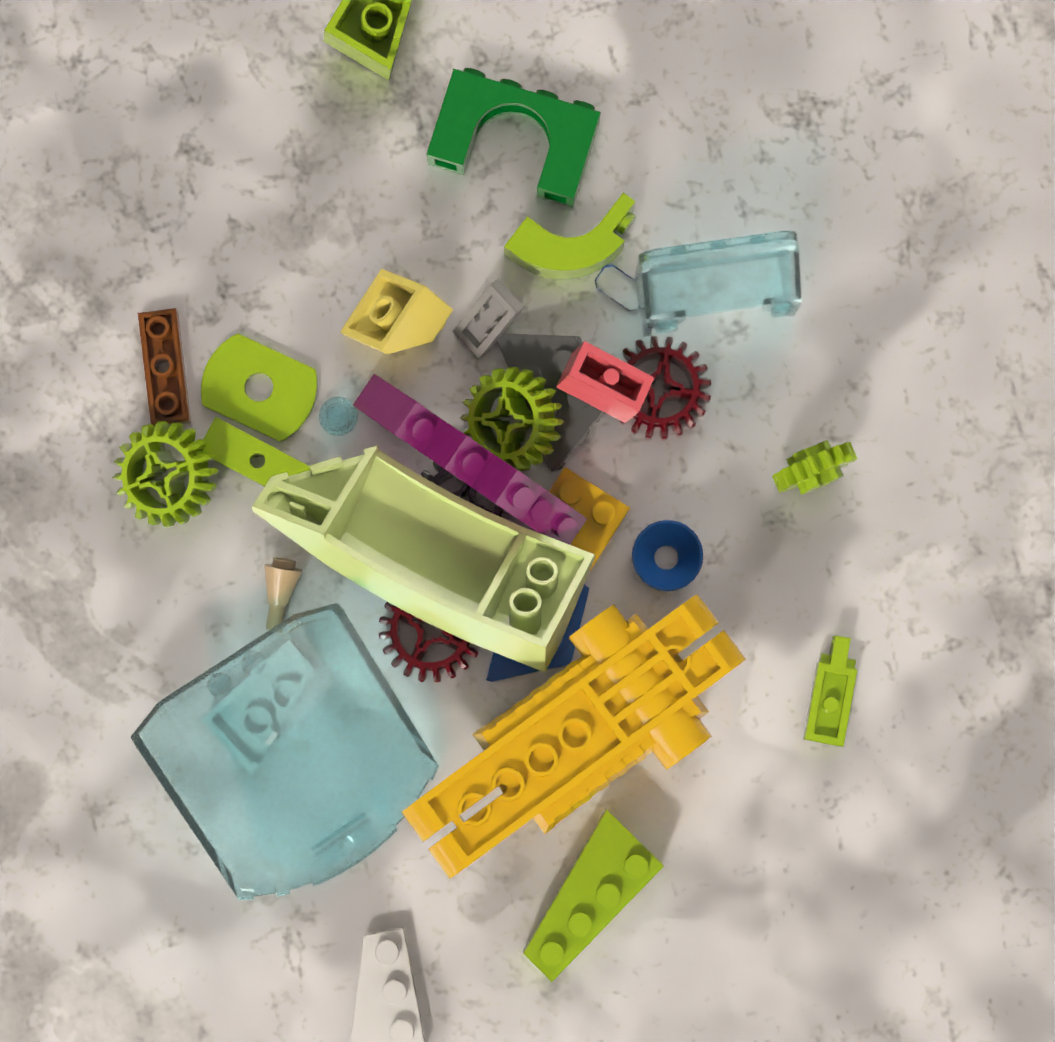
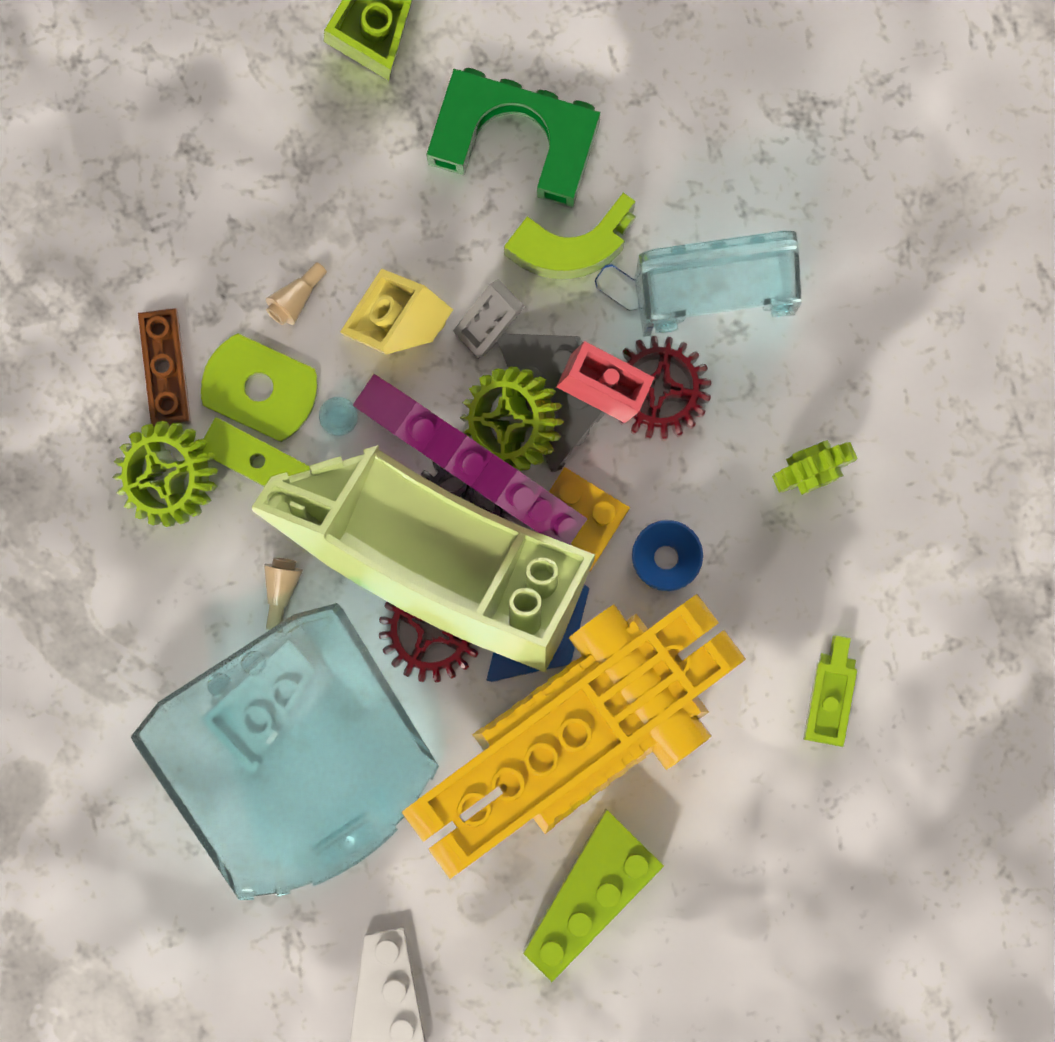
(290, 300): none -> tan cone

